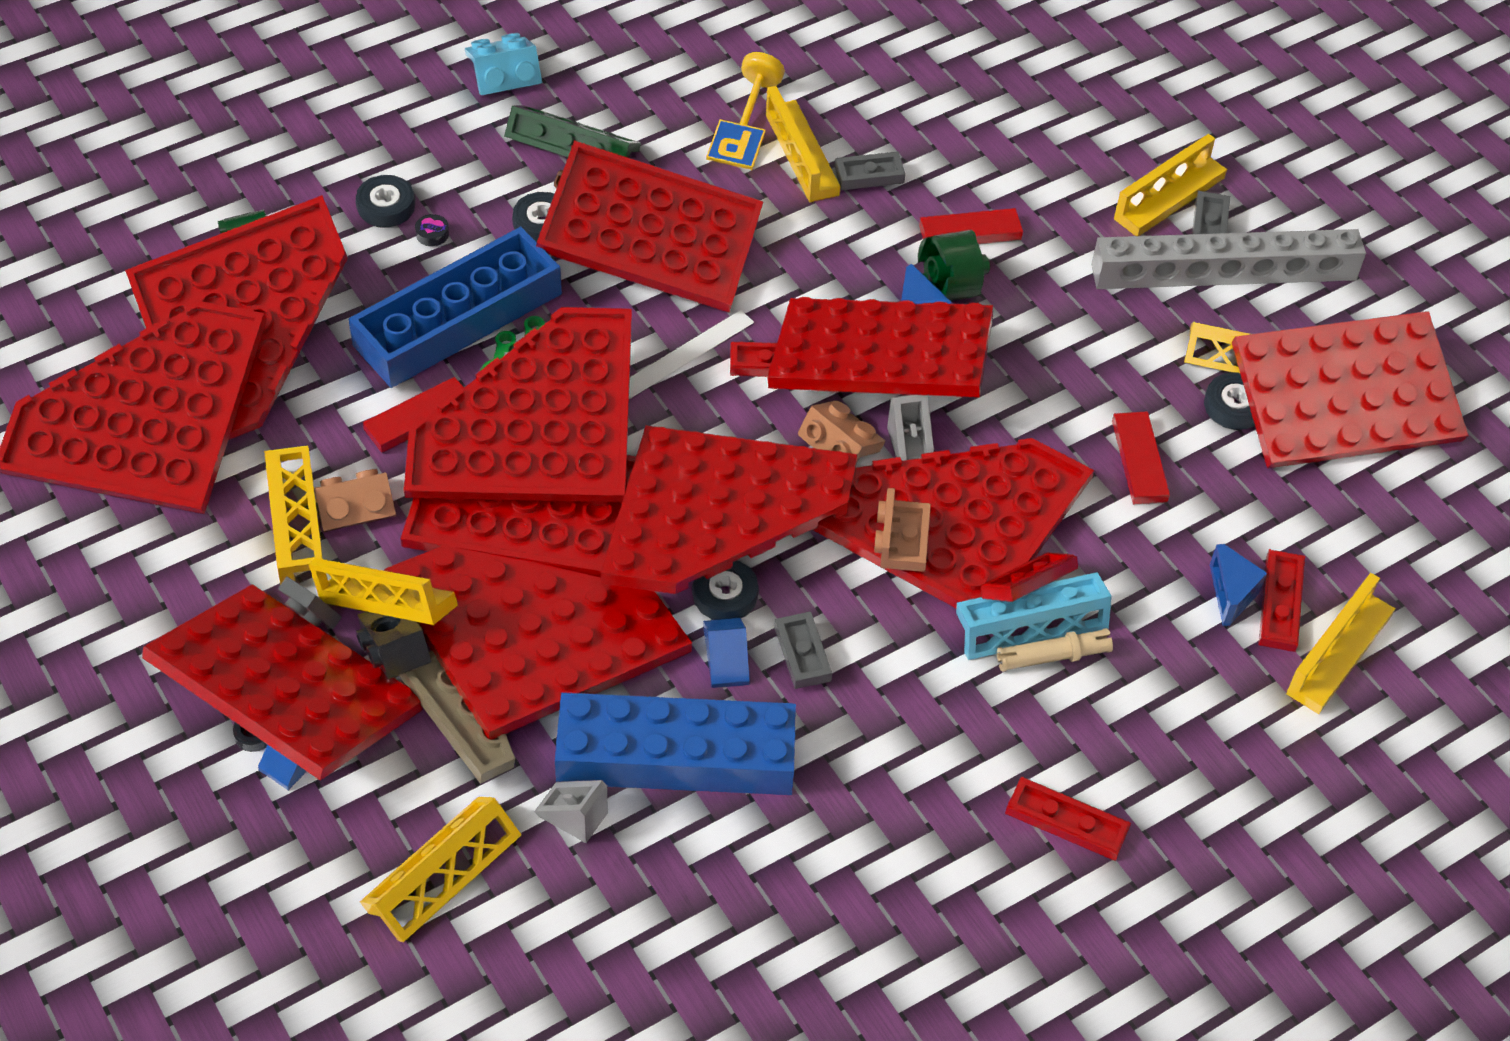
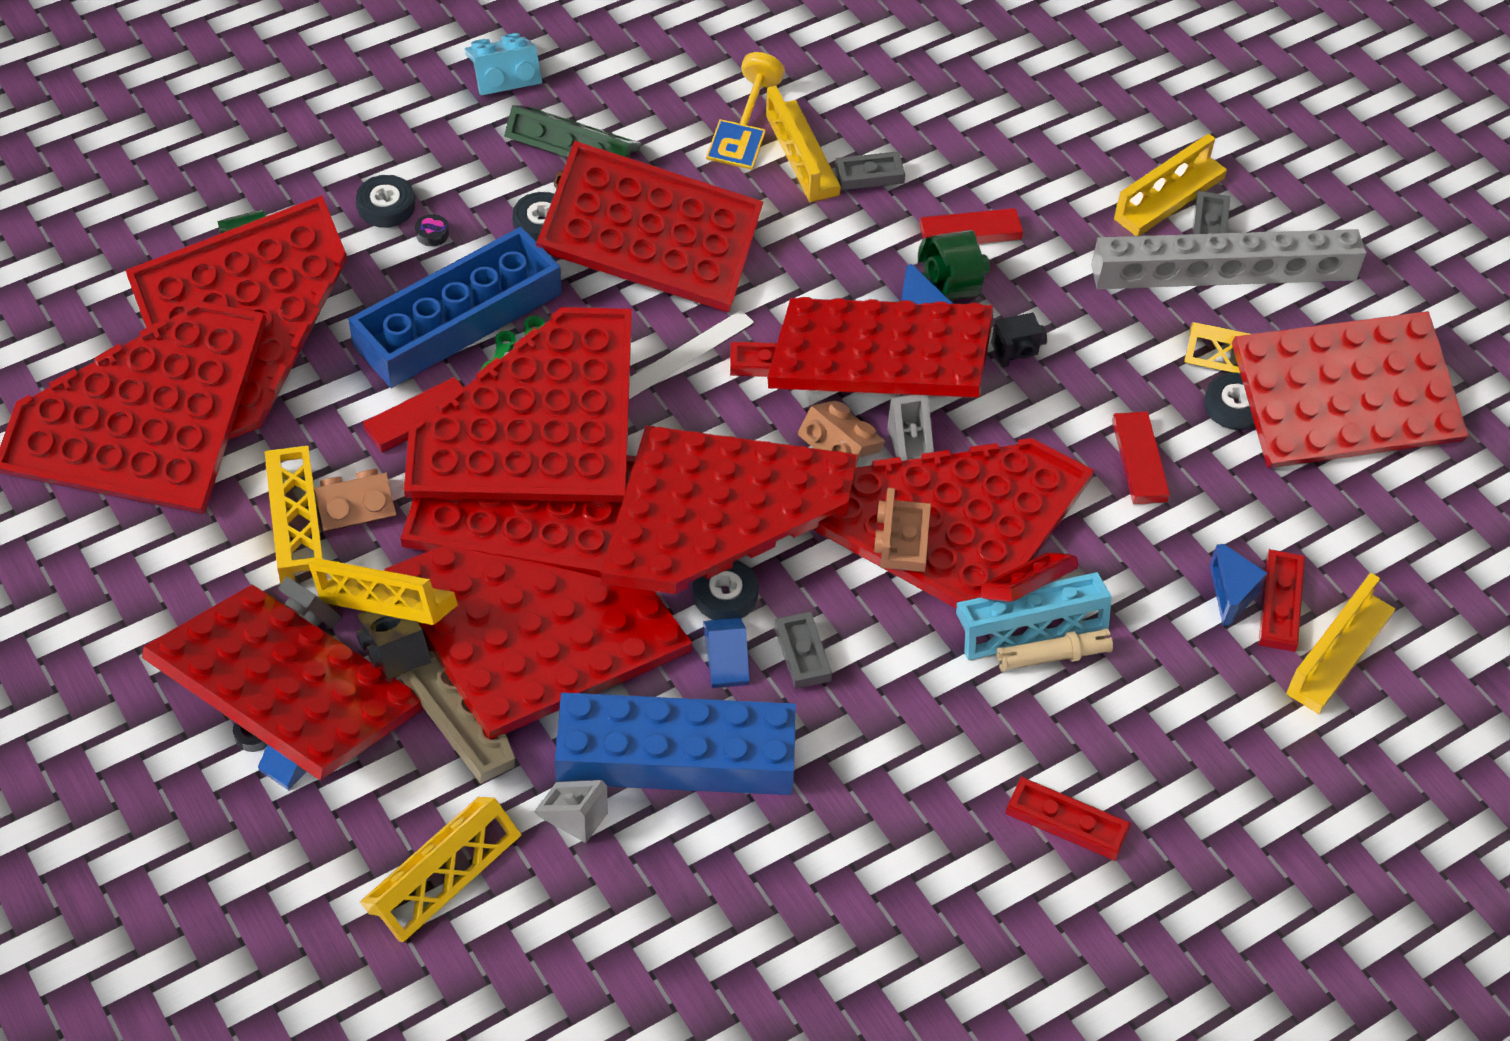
(1017, 337): none -> black brick

